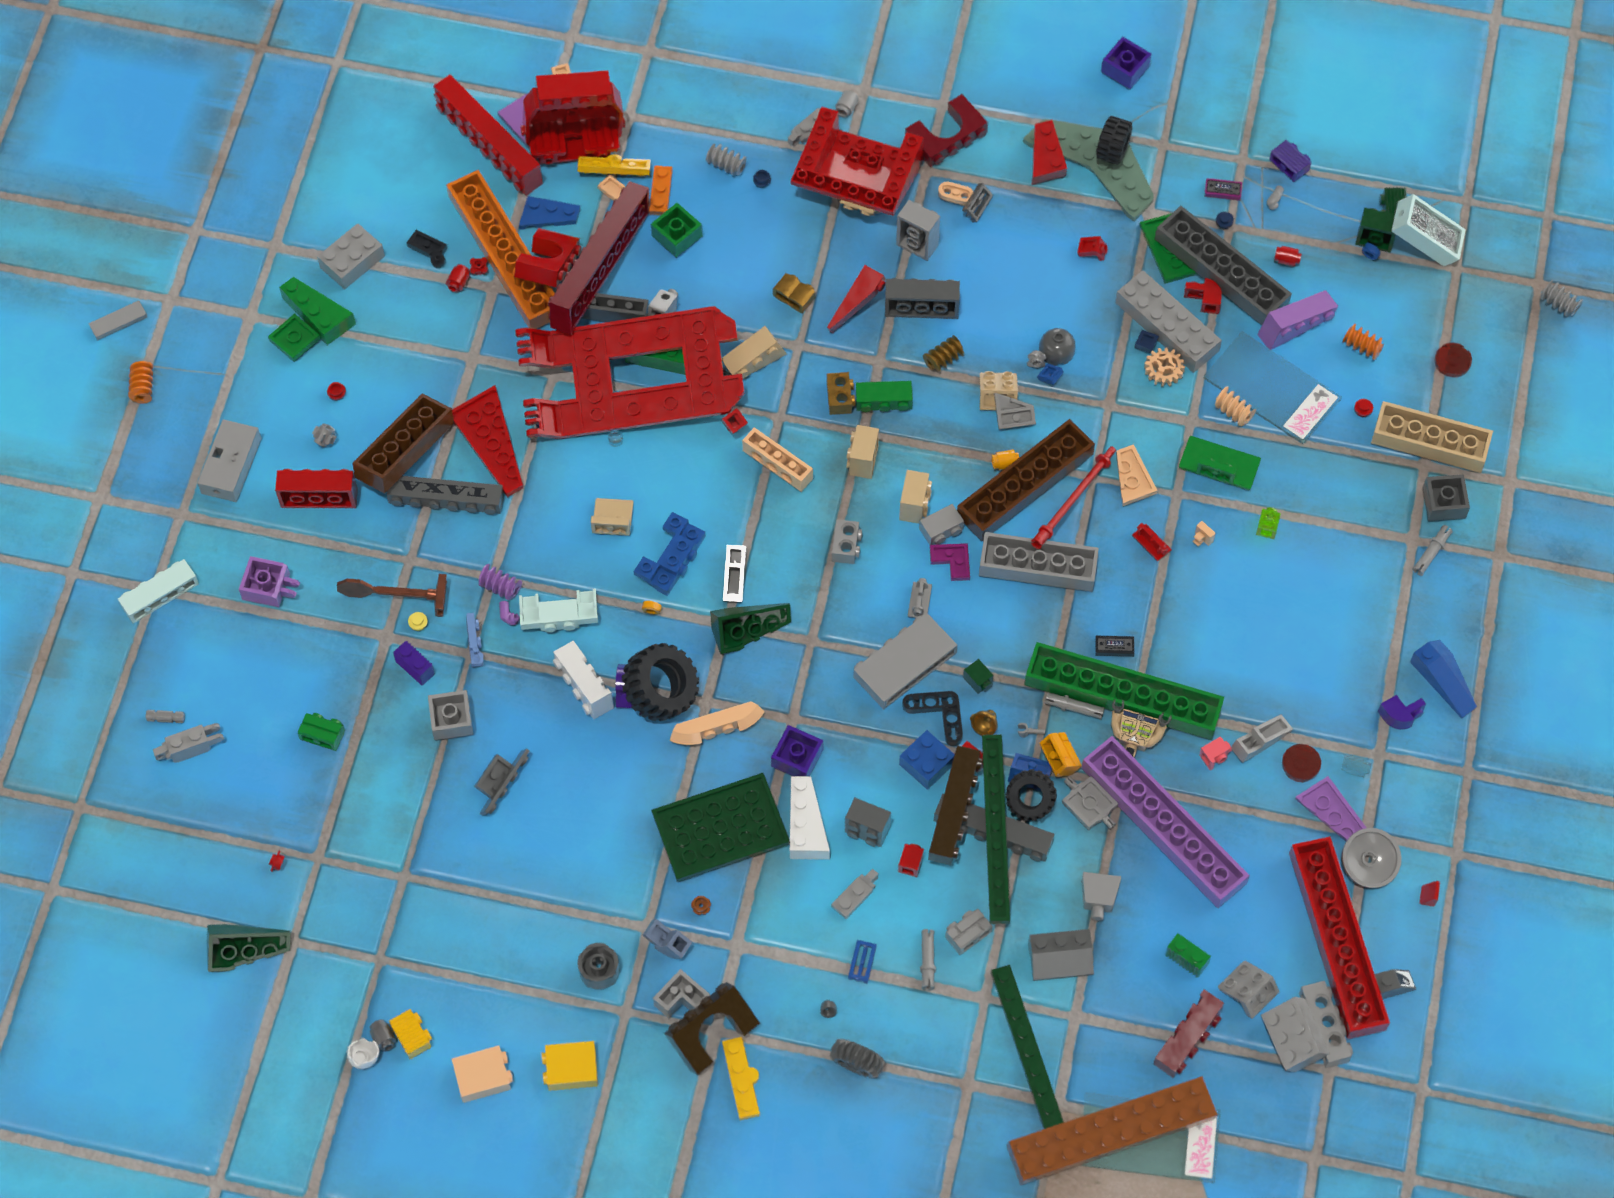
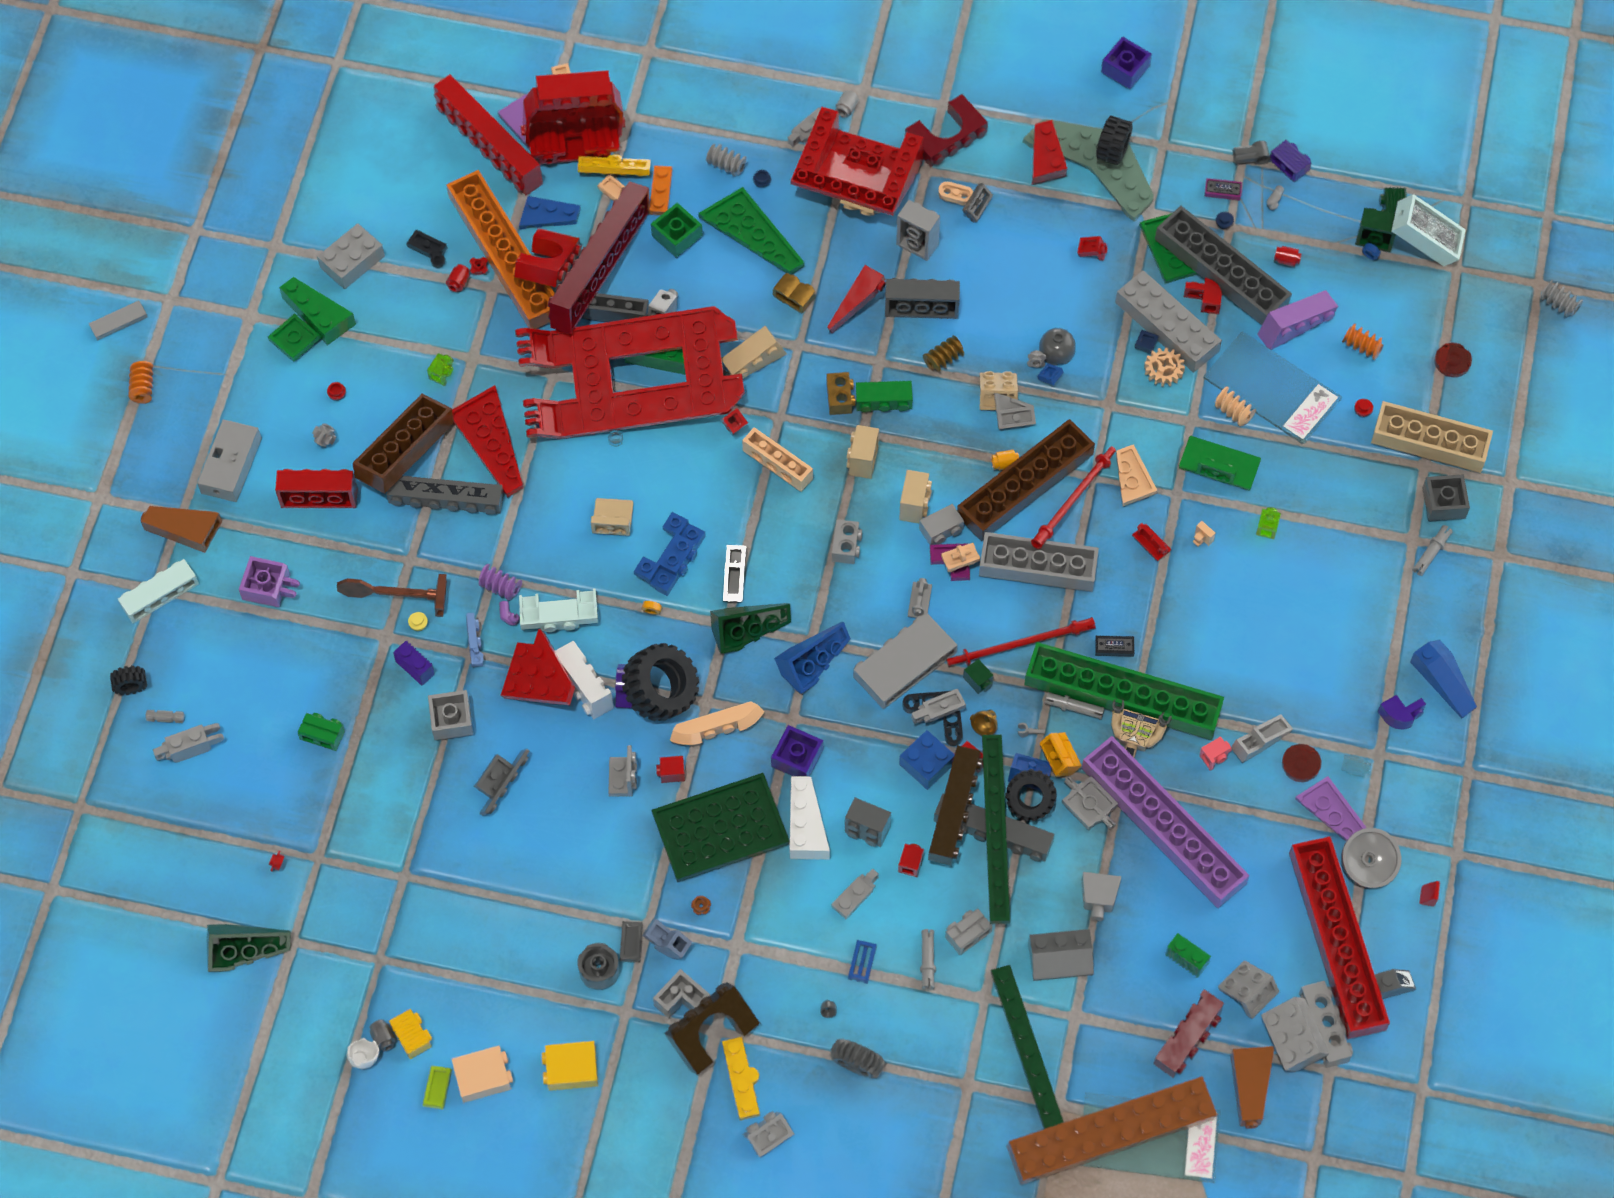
(128, 680): none -> black tyre
(183, 526): none -> dark orange slope
(437, 1087): none -> lime tile
(440, 369): none -> clear neon green brick
(537, 674): none -> red wing
(622, 774): none -> light grey bracket
(631, 941): none -> dark grey tile
(671, 769): none -> red brick
(748, 225): none -> green wing
(768, 1133): none -> light grey bracket
(808, 659): none -> blue wedge
(939, 707): none -> light grey hinge
(960, 557): none -> light nougat hips
(1075, 628): none -> red bar
(1251, 1078): none -> dark orange slope
(1257, 153): none -> dark grey piece

